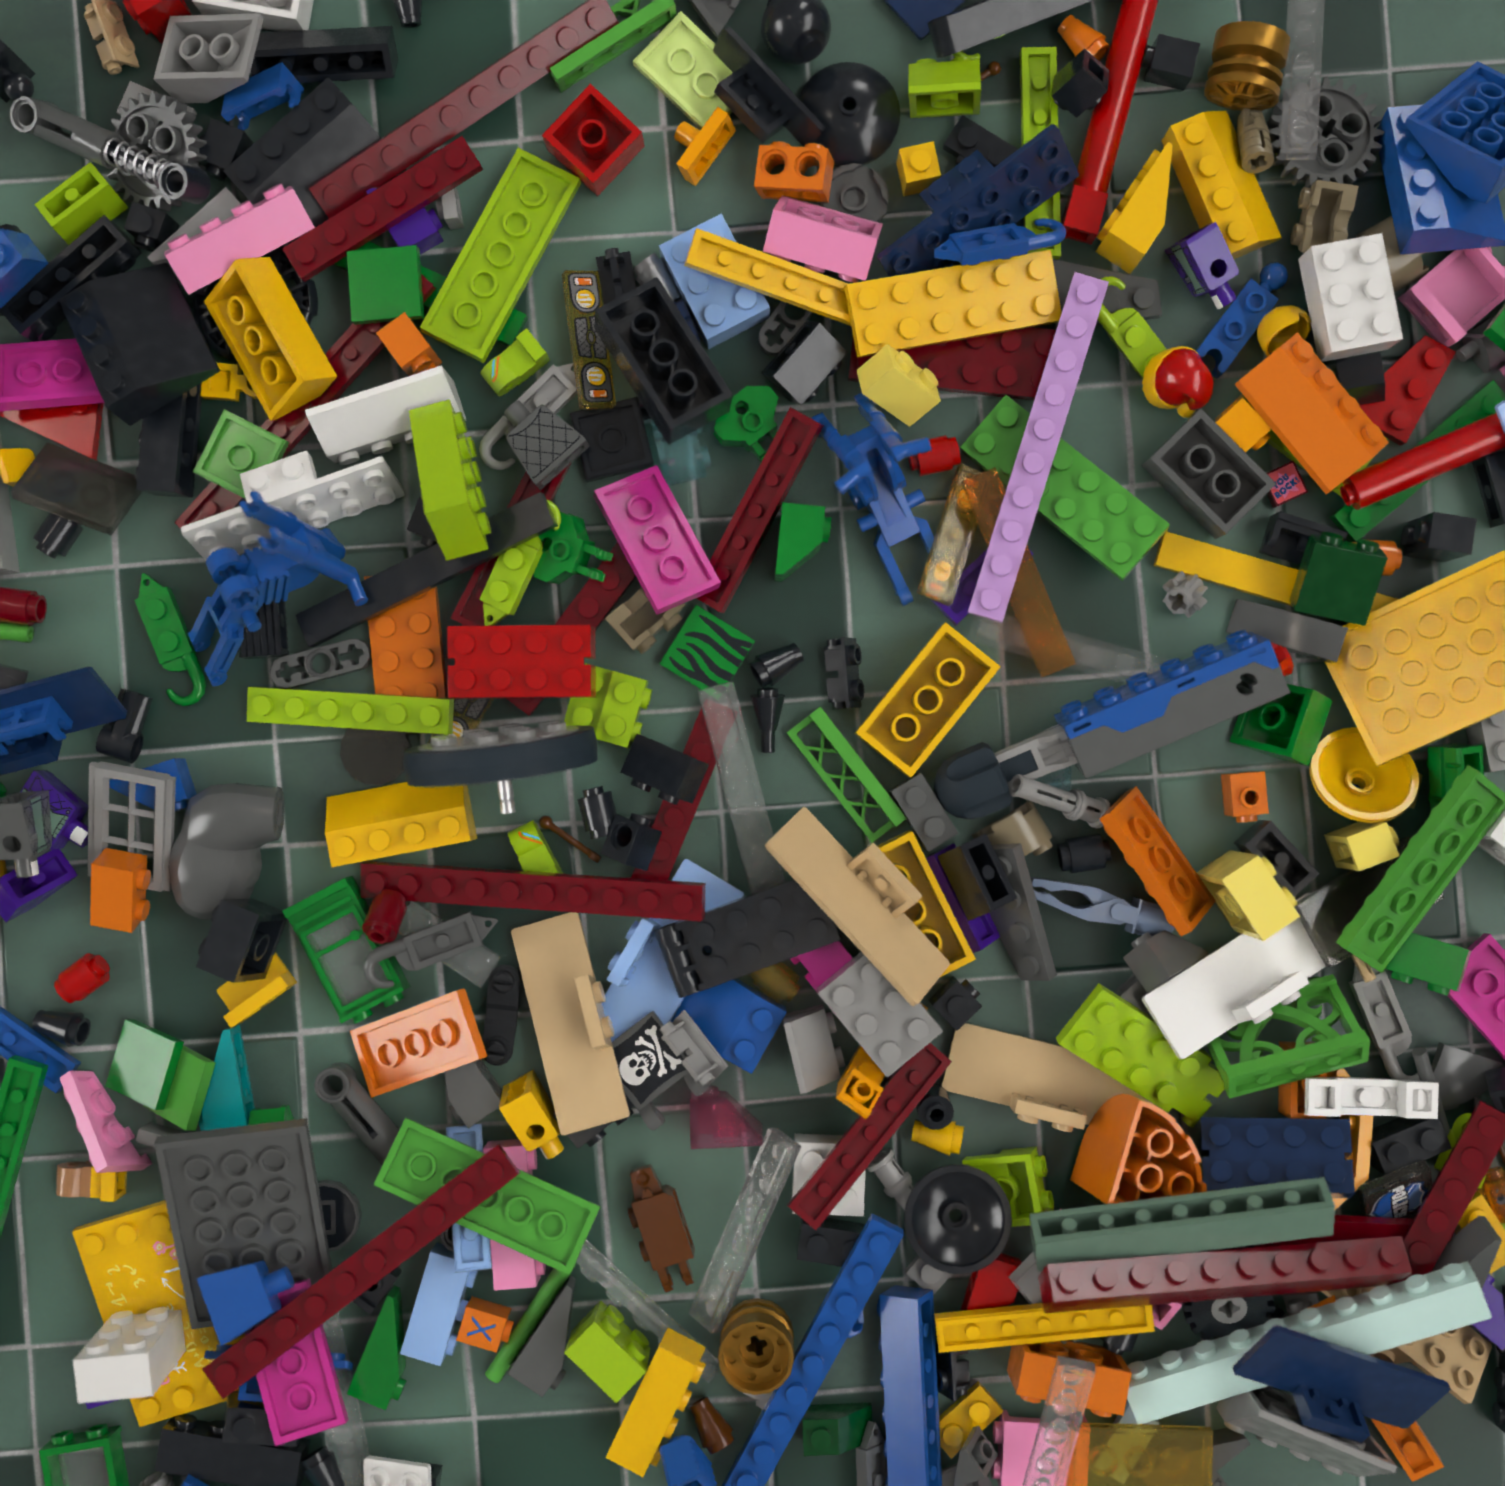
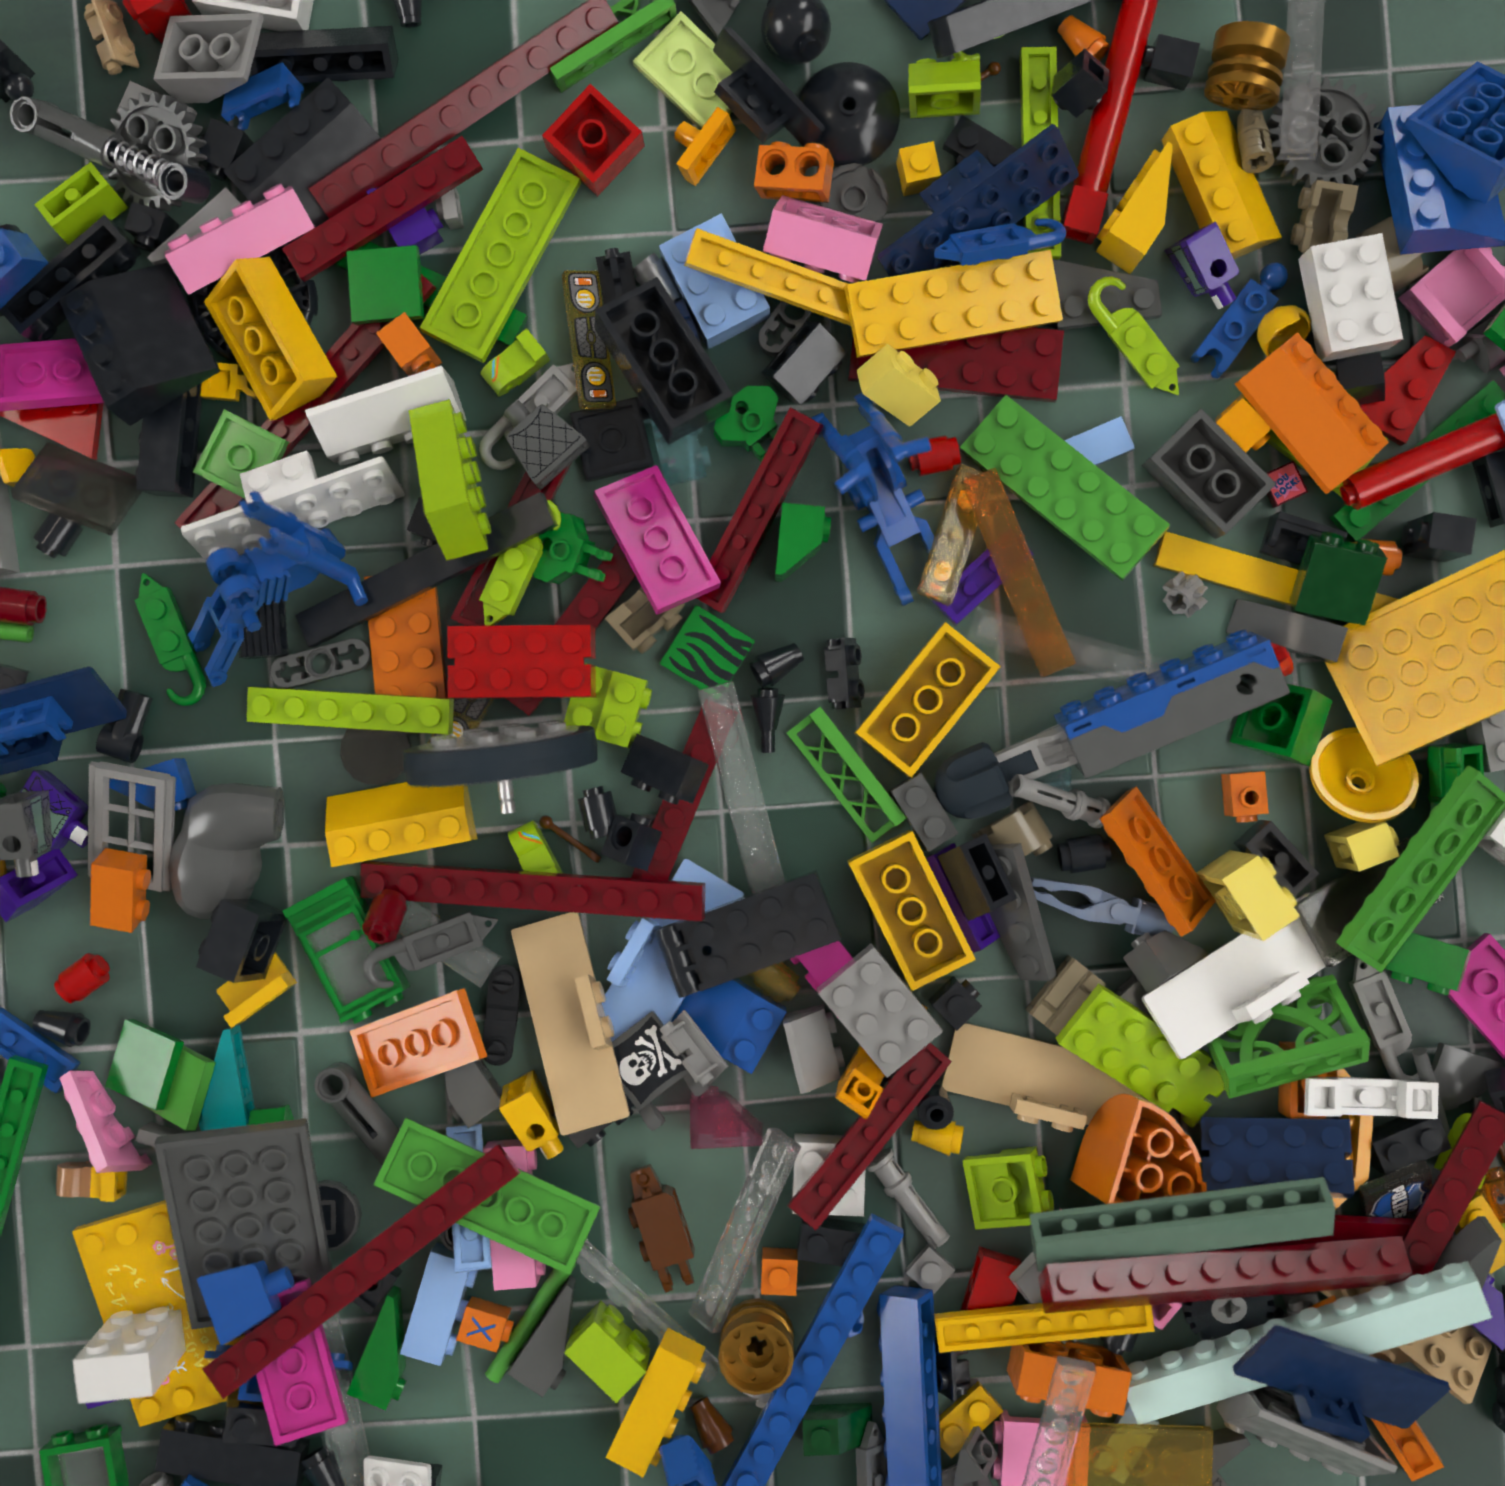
(779, 1271): none -> orange brick
(864, 900): tan bracket -> none
(963, 1243): black dish -> none
(1038, 447): lavender plate -> none
(1063, 994): none -> dark tan brick
(1103, 441): none -> light blue tile
(1178, 381): red piece -> none
(1364, 969): tan piece -> none

